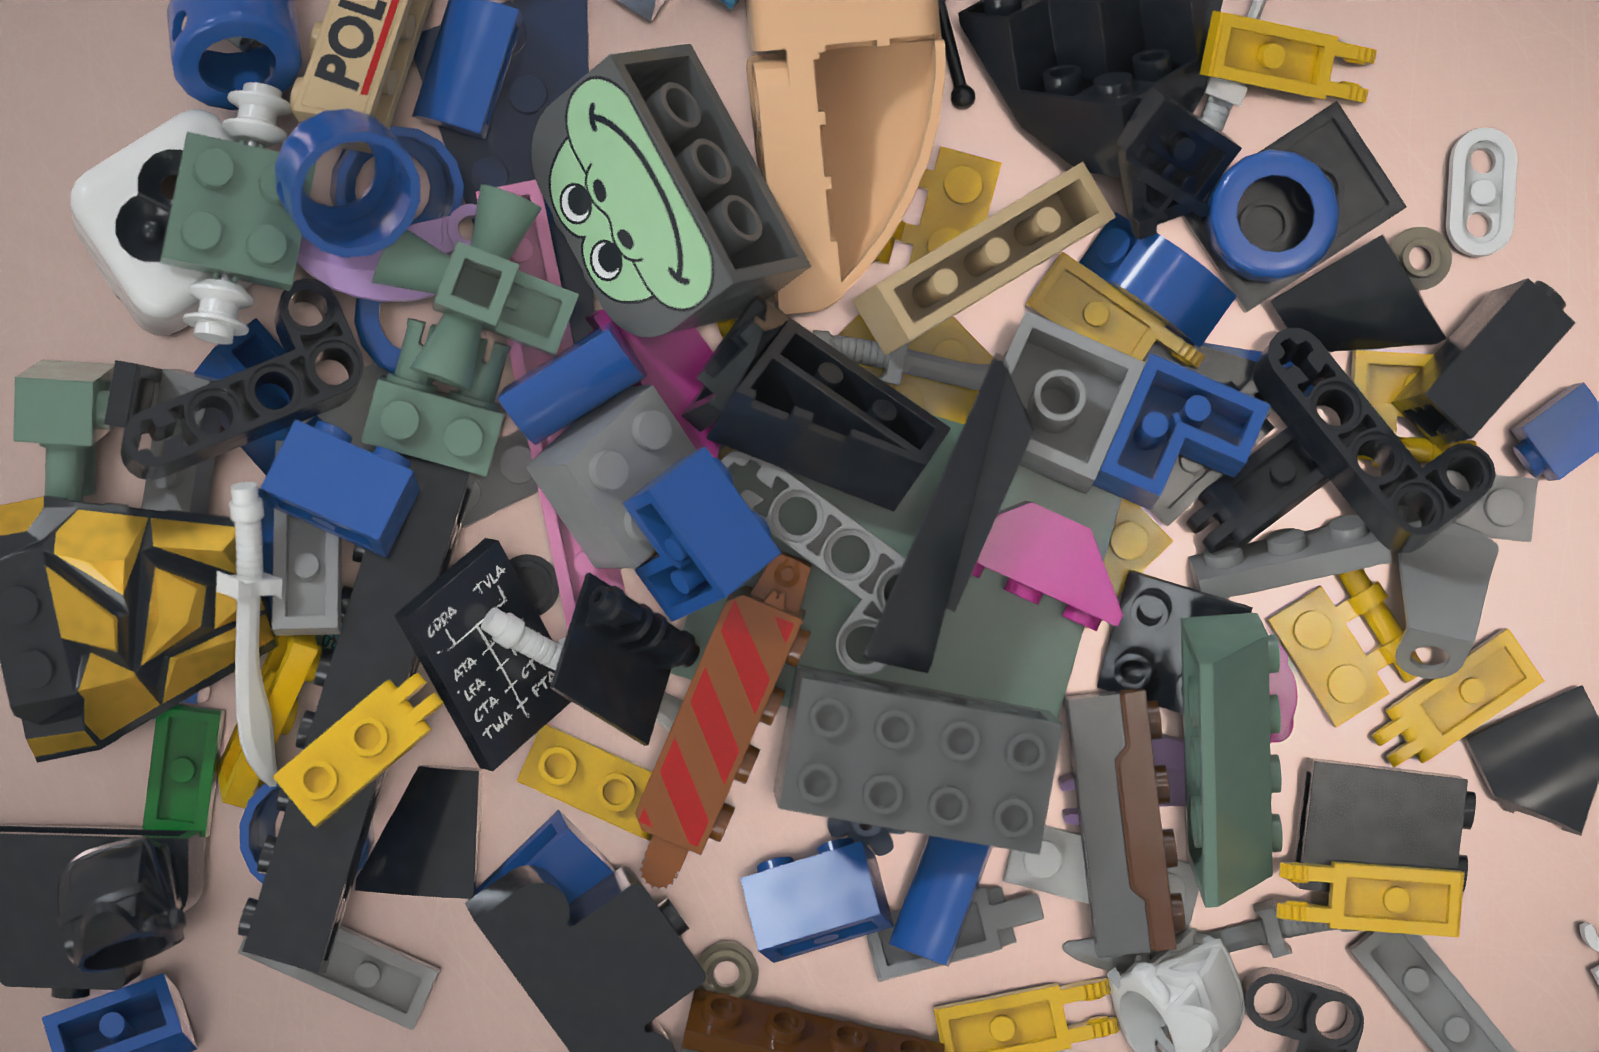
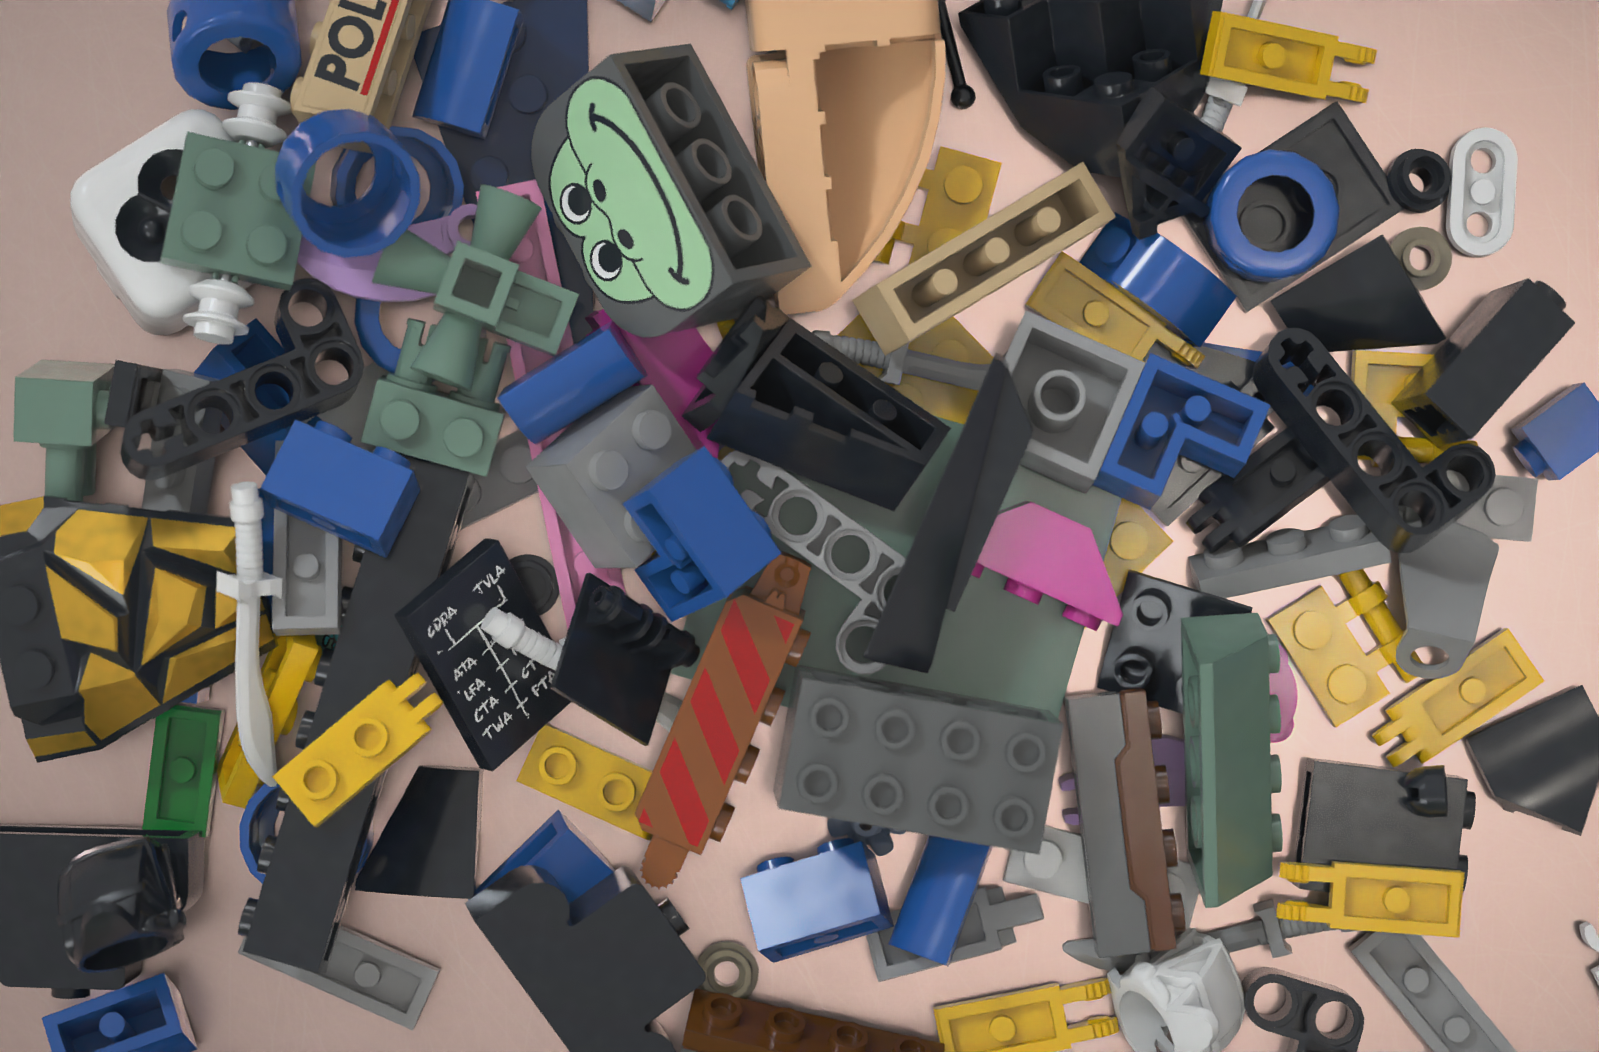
(1432, 171): none -> black plate
(1432, 791): none -> black hinge

